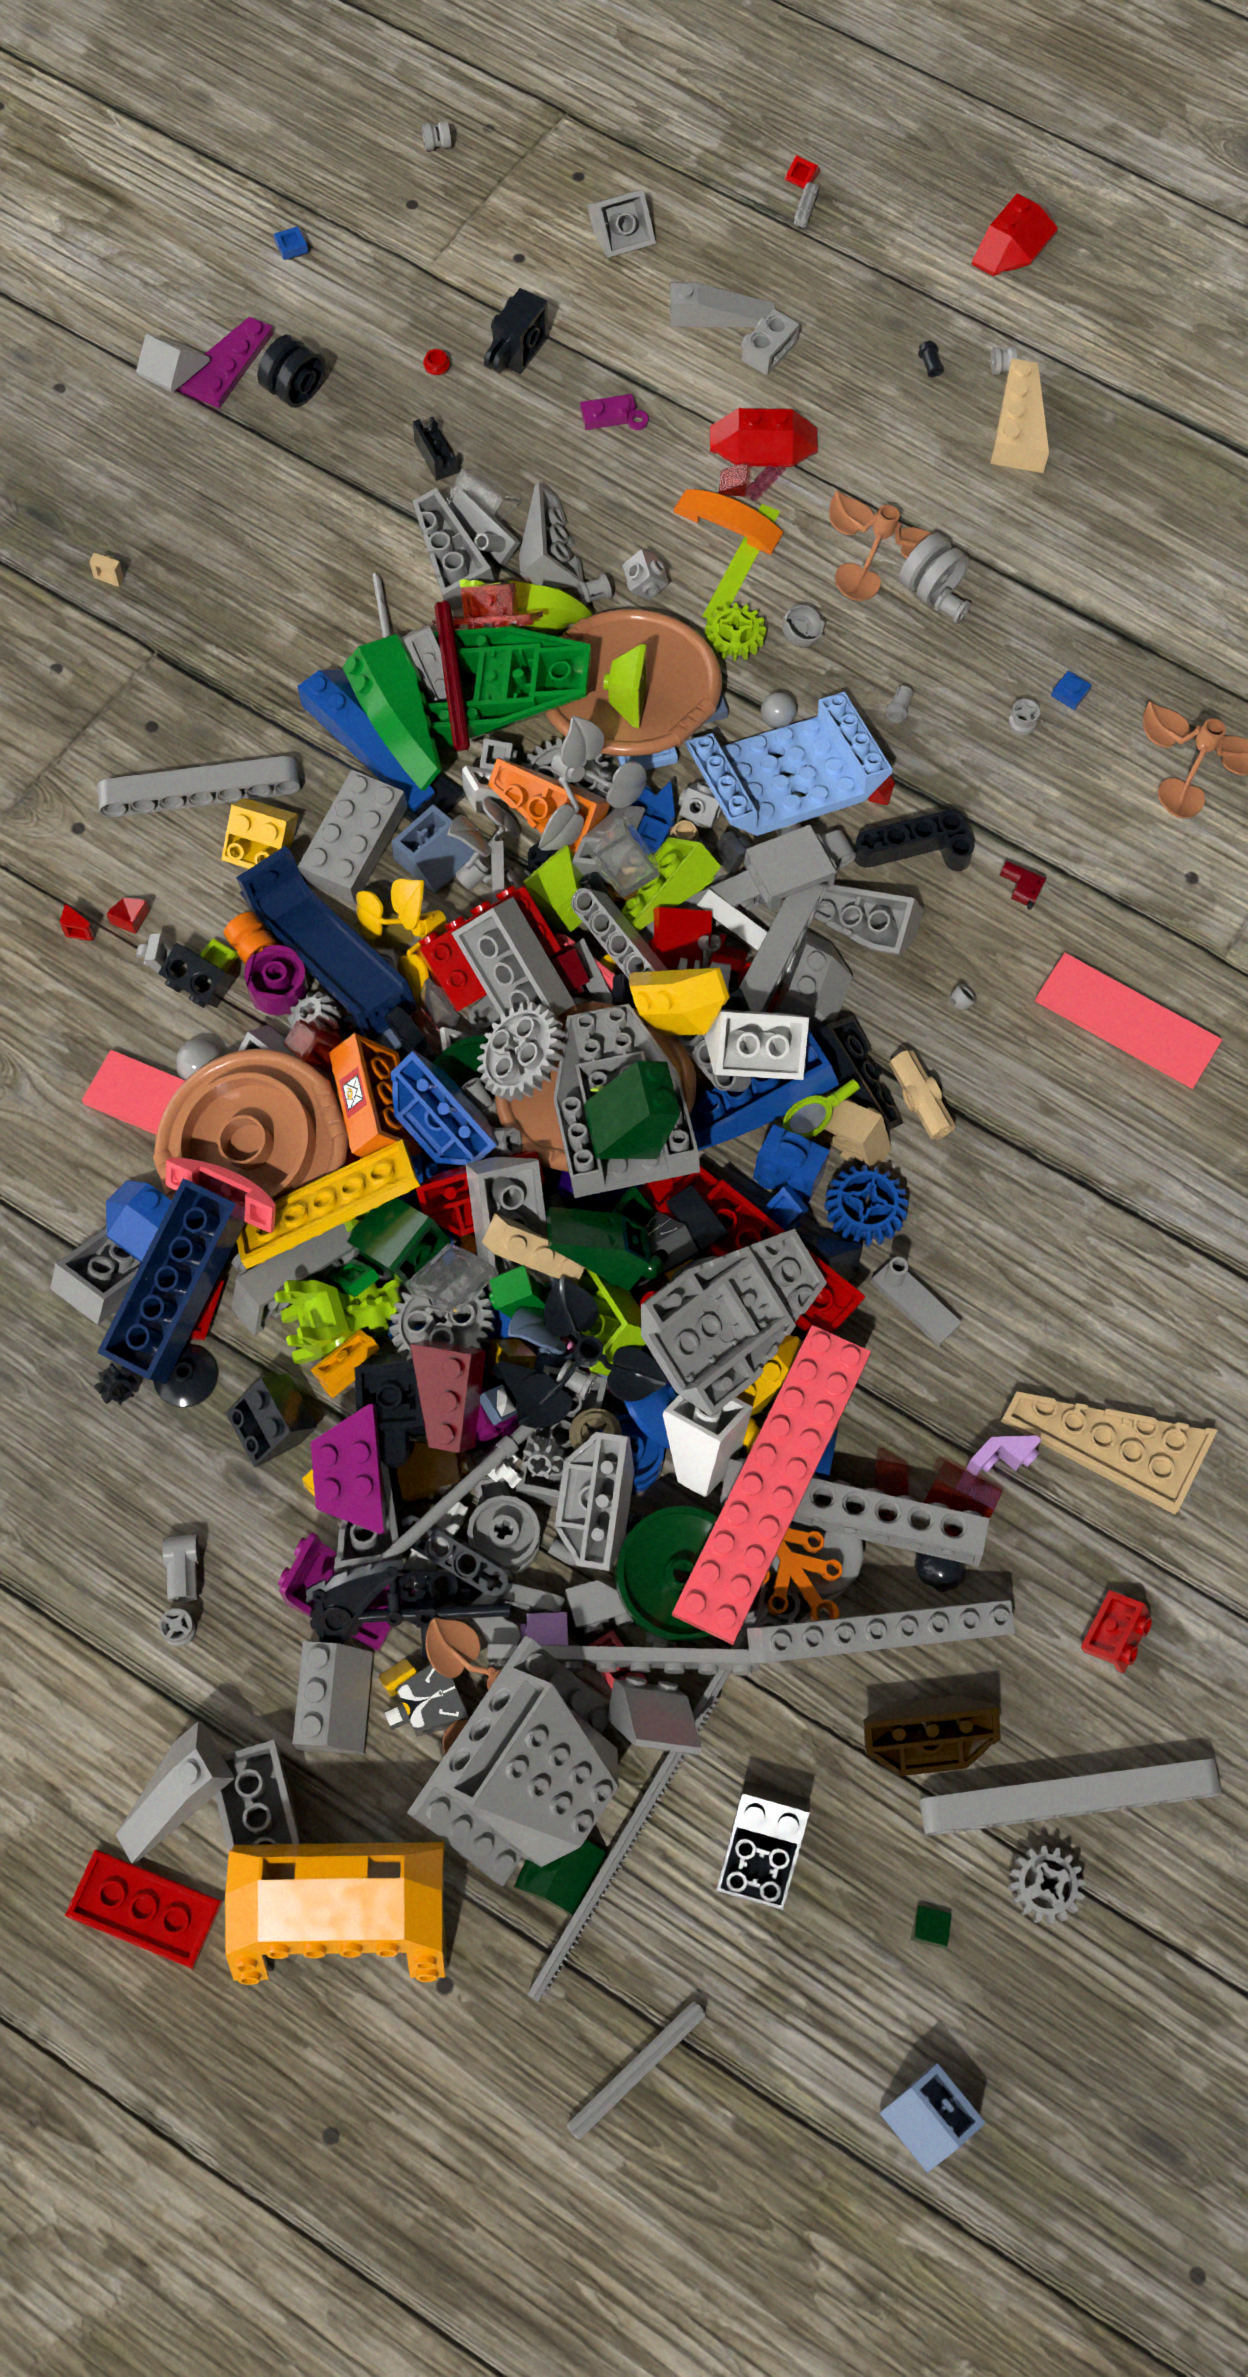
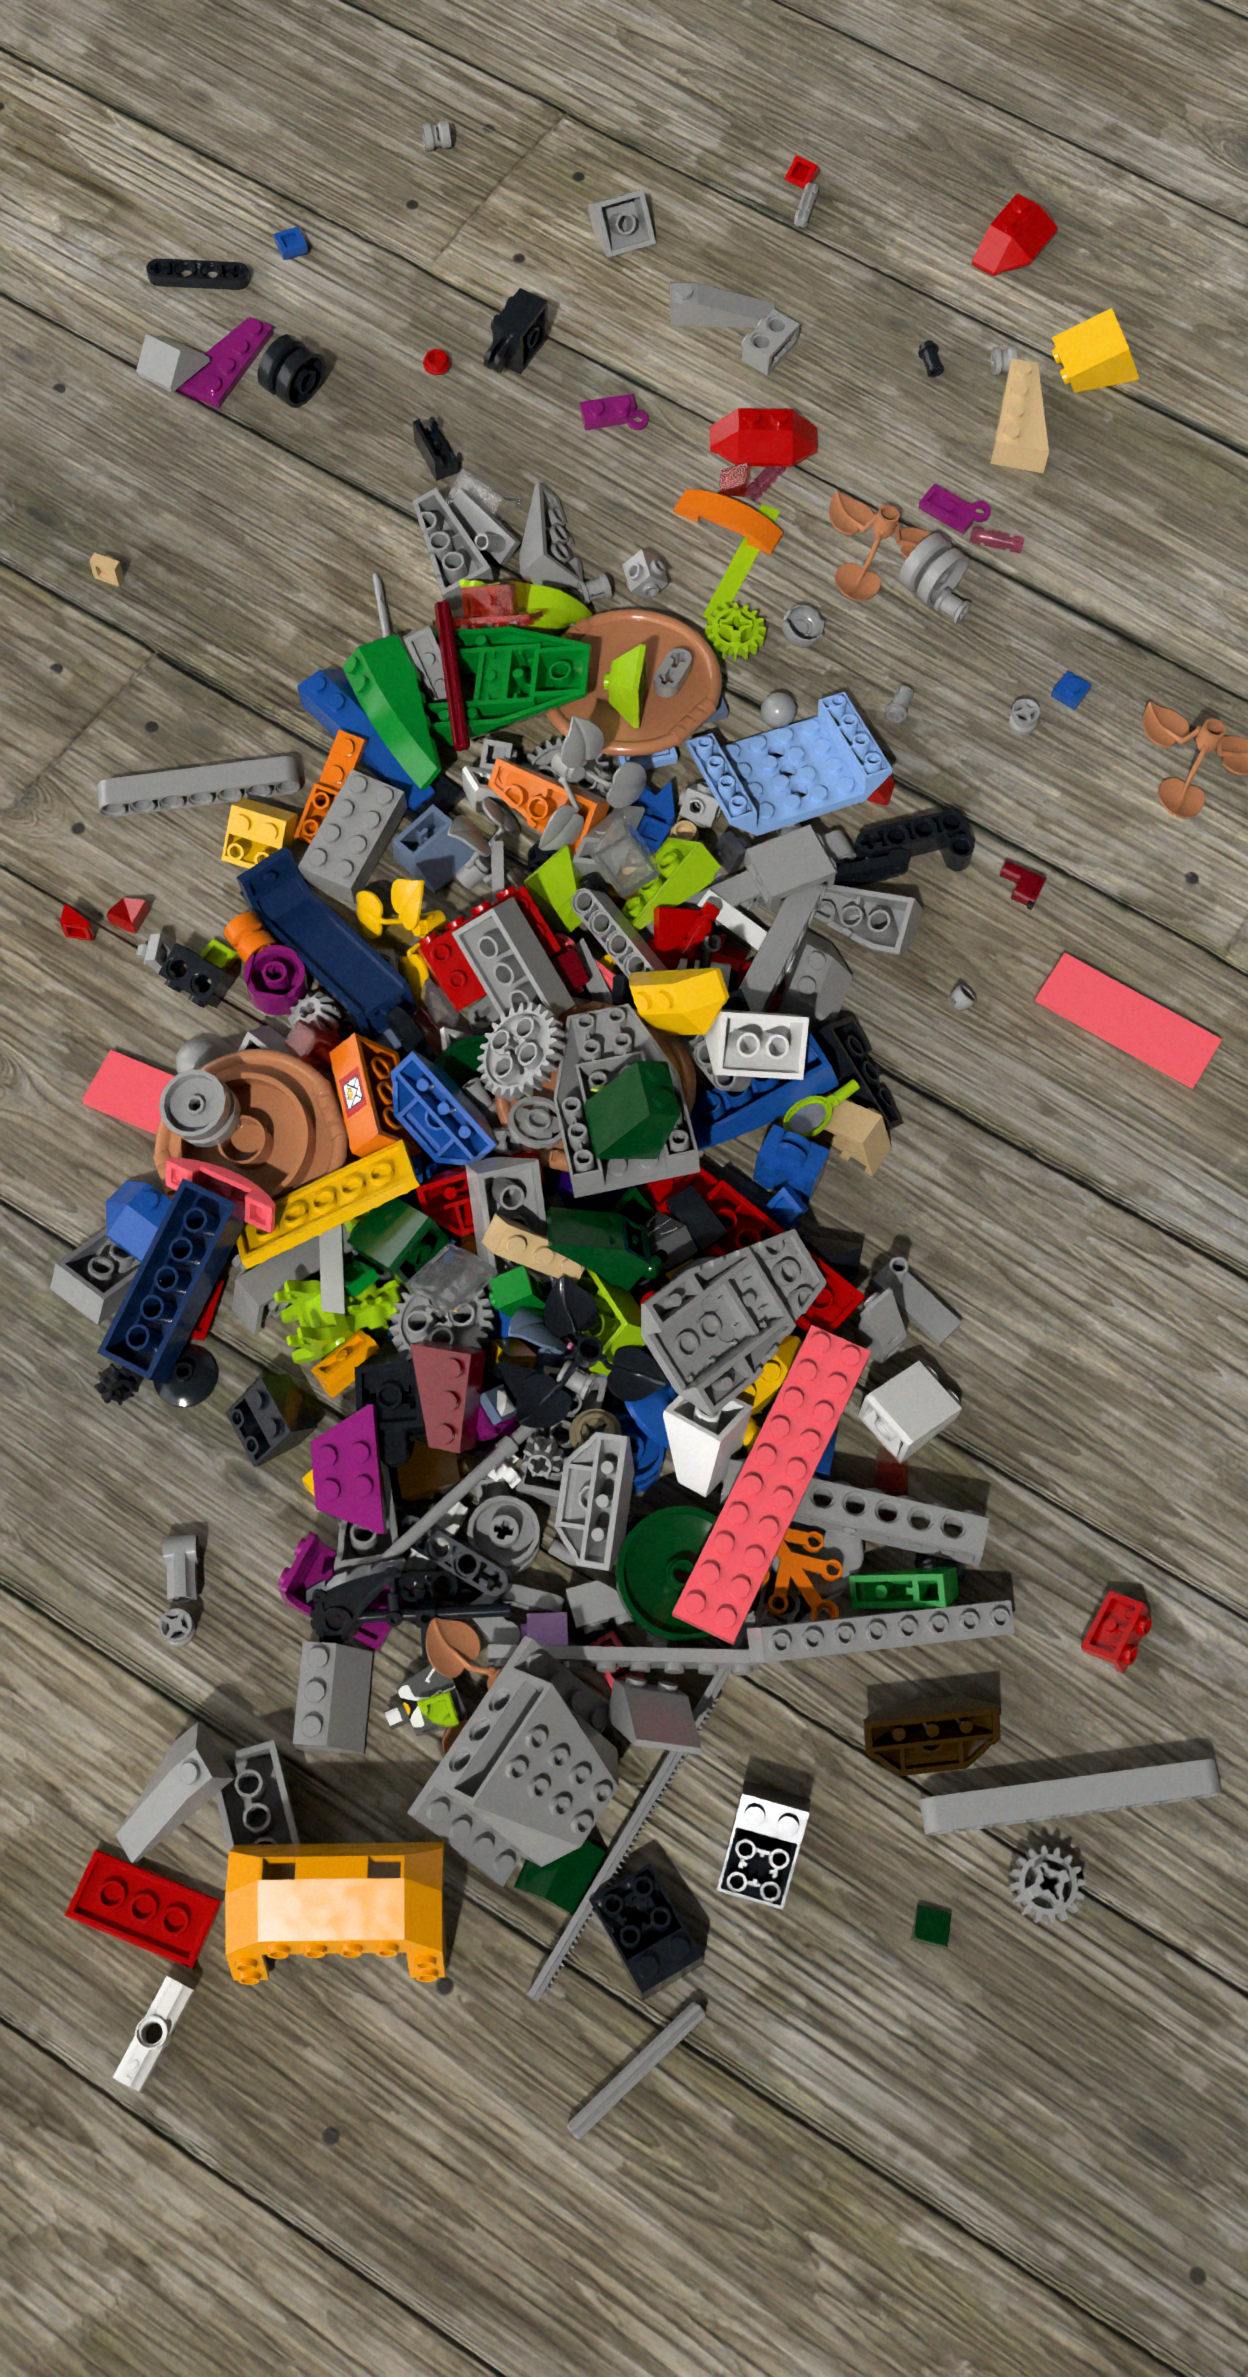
(143, 2056): none -> white piece
(197, 278): none -> black beam
(199, 1108): none -> light grey wheel
(331, 1271): none -> white sticker
(343, 757): none -> orange slope
(396, 1676): yellow slope -> none
(439, 1710): none -> lime tile
(536, 1124): none -> light grey wheel
(646, 1932): none -> black slope
(667, 670): none -> light grey beam
(698, 930): none -> red axle
(840, 1197): blue gear -> none
(873, 869): none -> black hinge
(881, 1327): none -> light grey slope
(905, 1588): none -> green slope
(909, 1410): none -> white slope
(922, 1095): tan piece -> none
(932, 2117): sand blue slope -> none
(952, 509): none -> magenta hinge
(962, 1492): clear red slope -> none
(997, 540): none -> clear pink axle
(1011, 1449): lavender slope -> none
(1094, 354): none -> yellow slope
(1127, 1448): tan wing -> none

